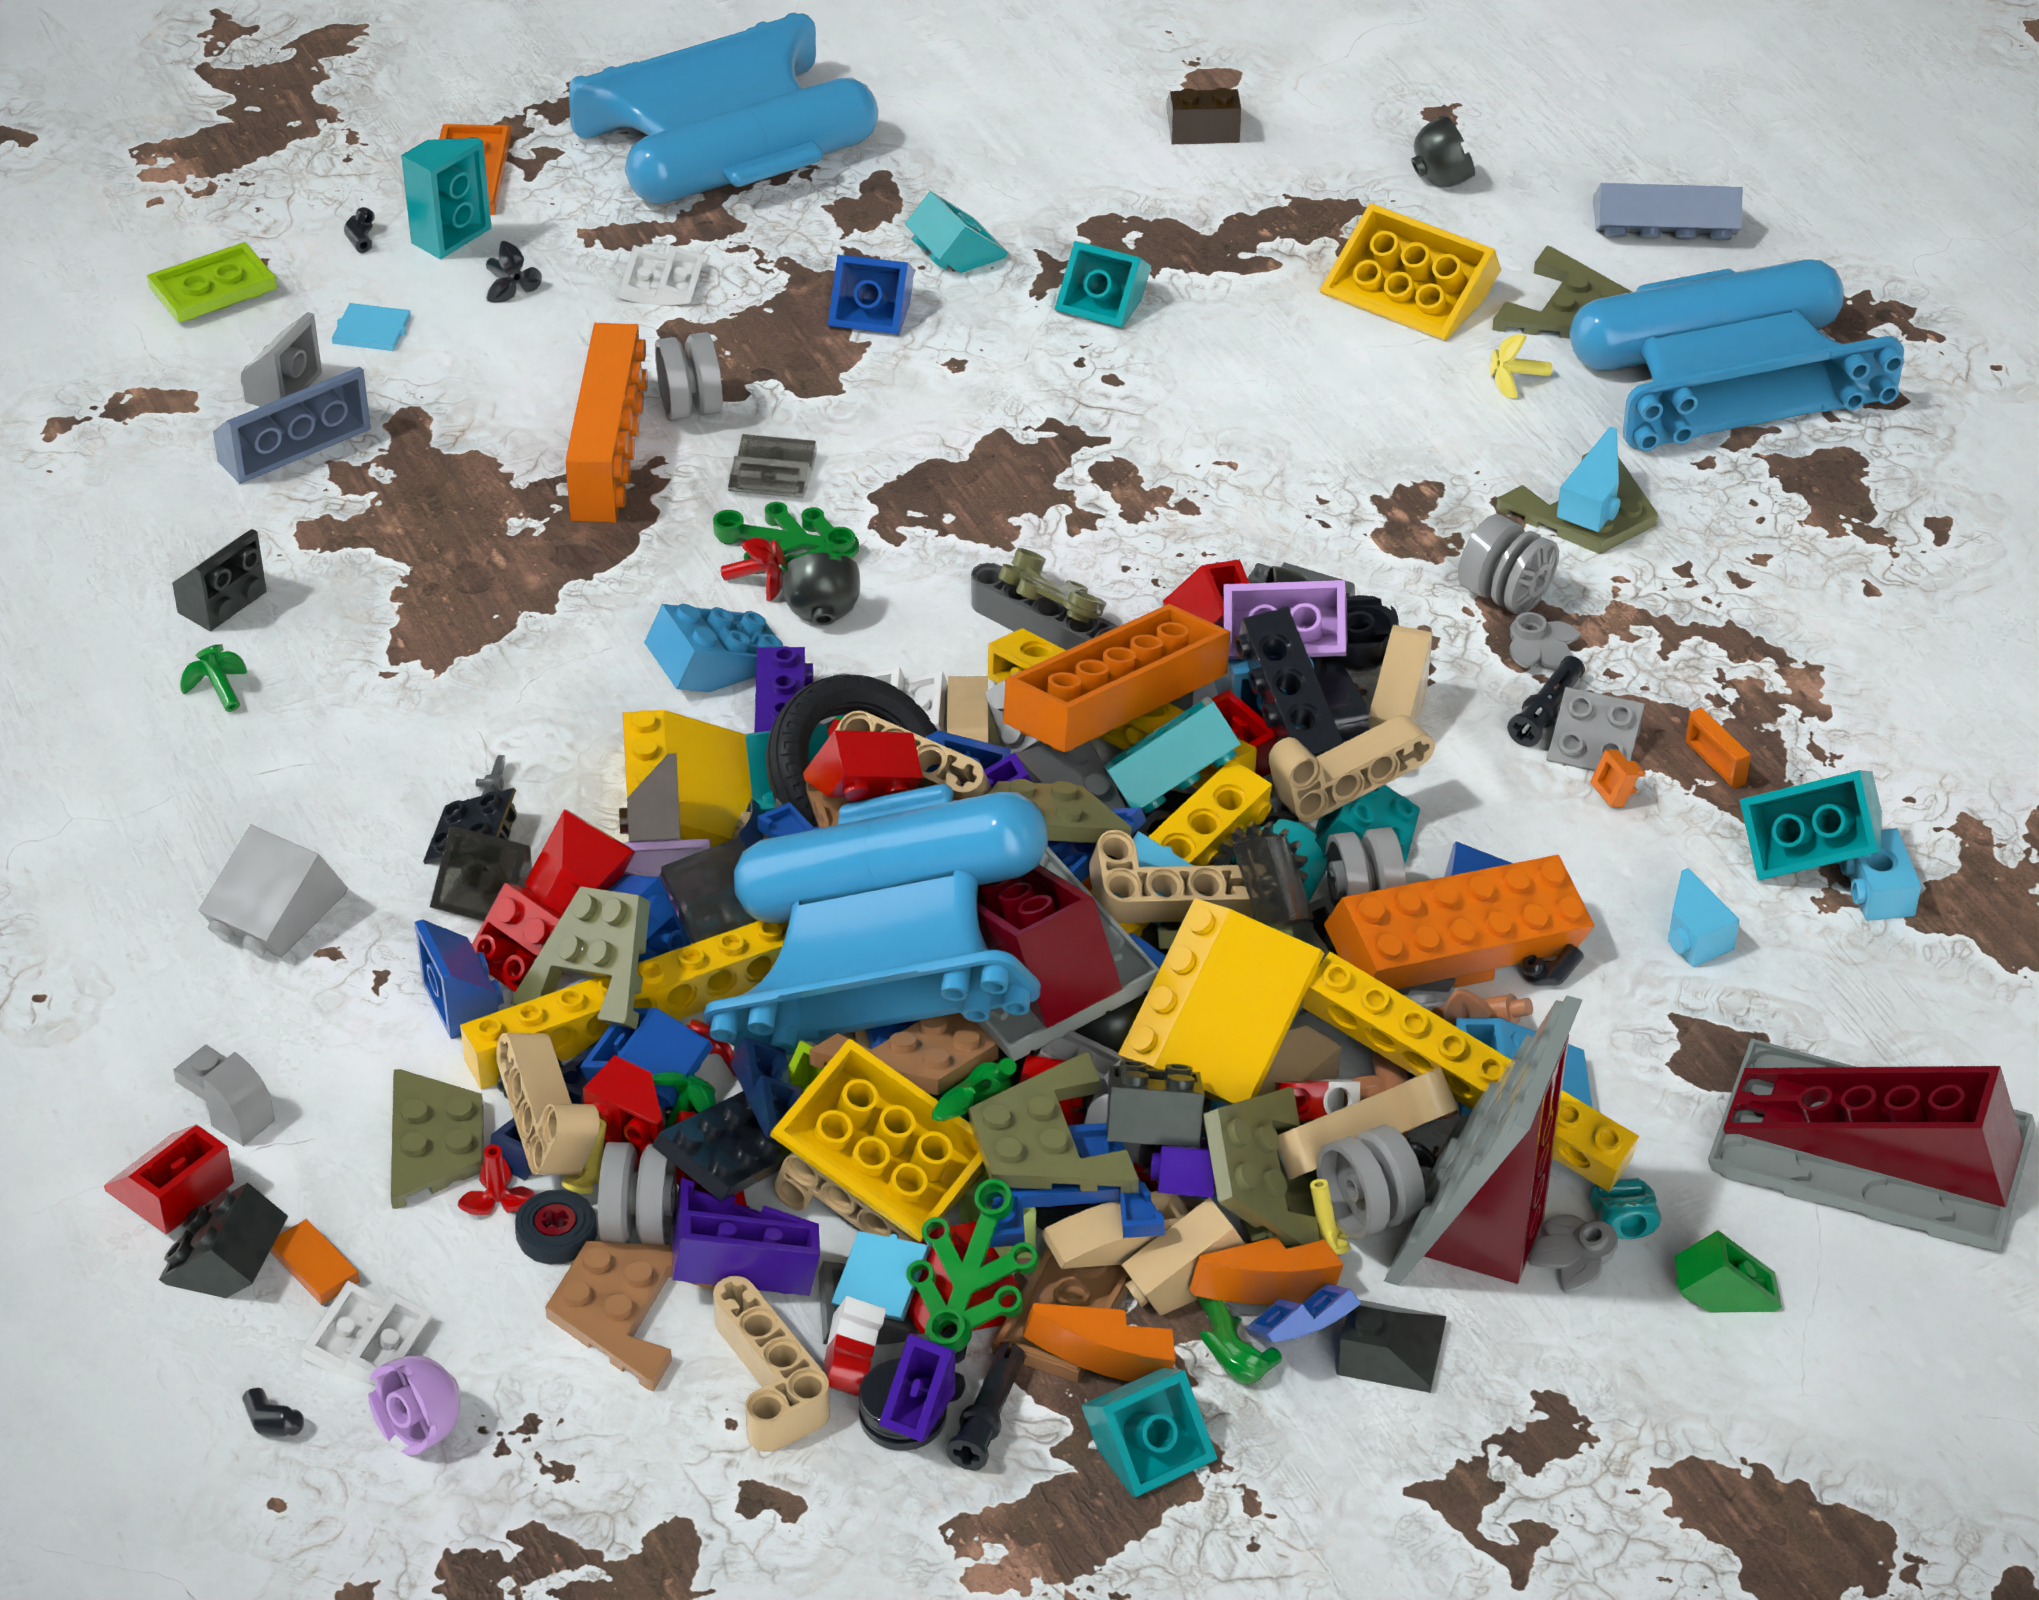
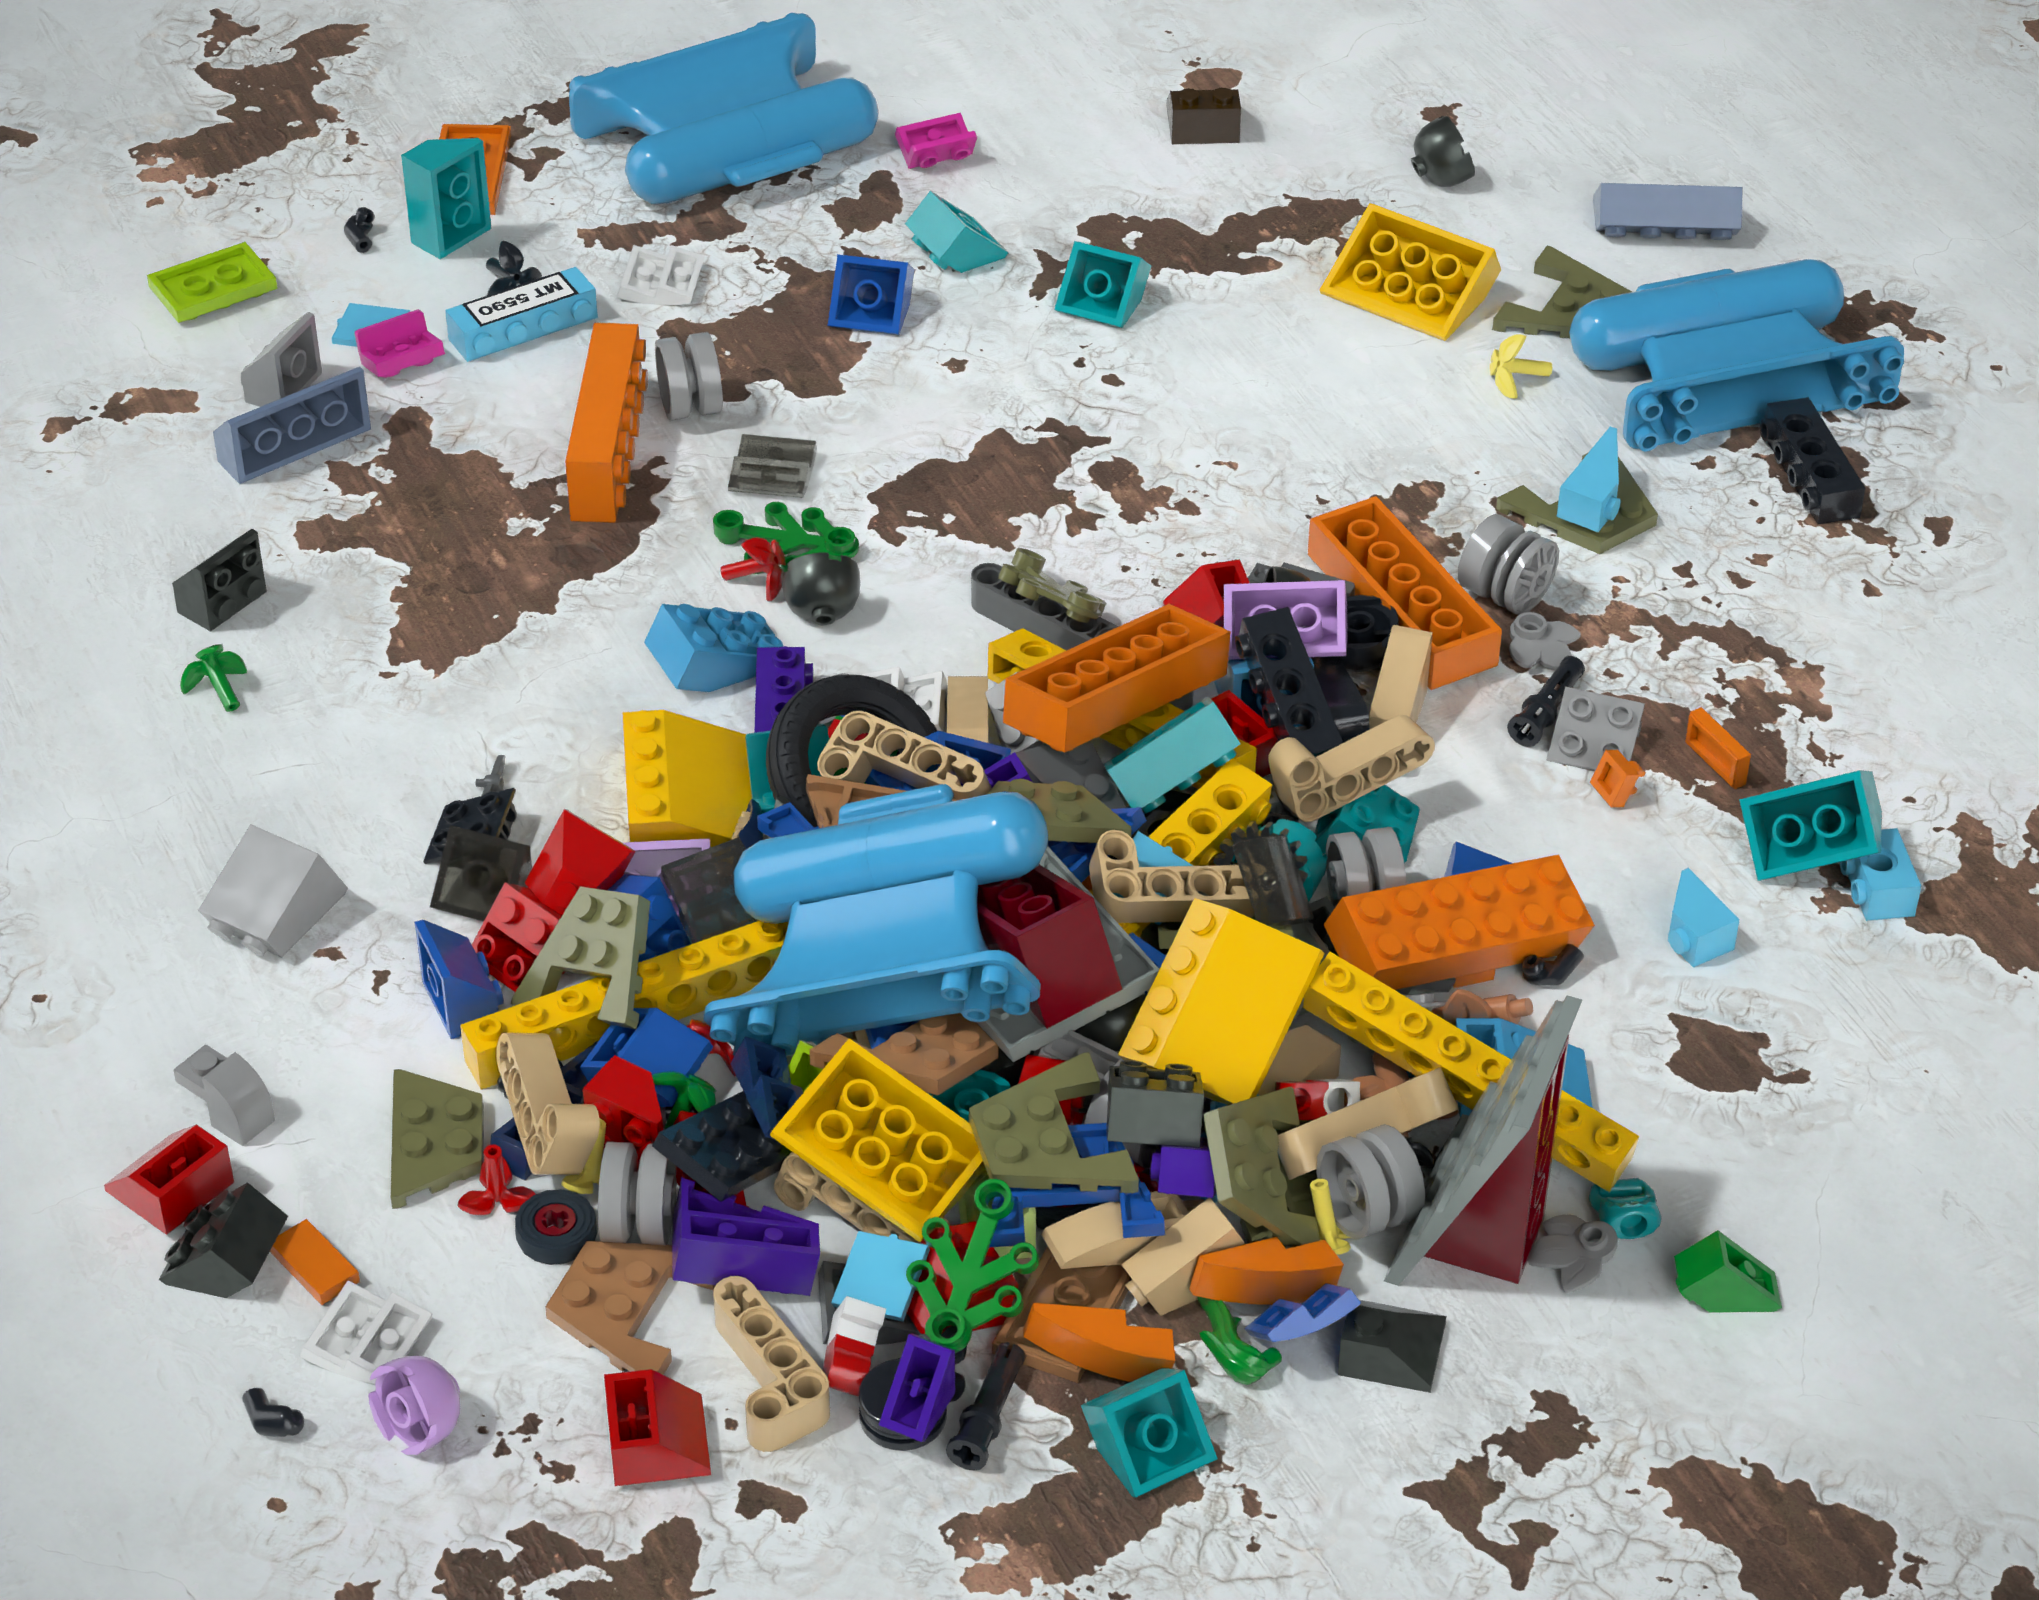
(397, 344): none -> dark pink bracket
(521, 313): none -> medium azure brick
(654, 806): slope -> none
(655, 1428): none -> red slope
(865, 765): red slope -> none
(935, 141): none -> dark pink bracket
(982, 1083): green piece -> none
(1386, 561): none -> orange brick
(1812, 460): none -> black brick
(1889, 1142): dark red piece -> none

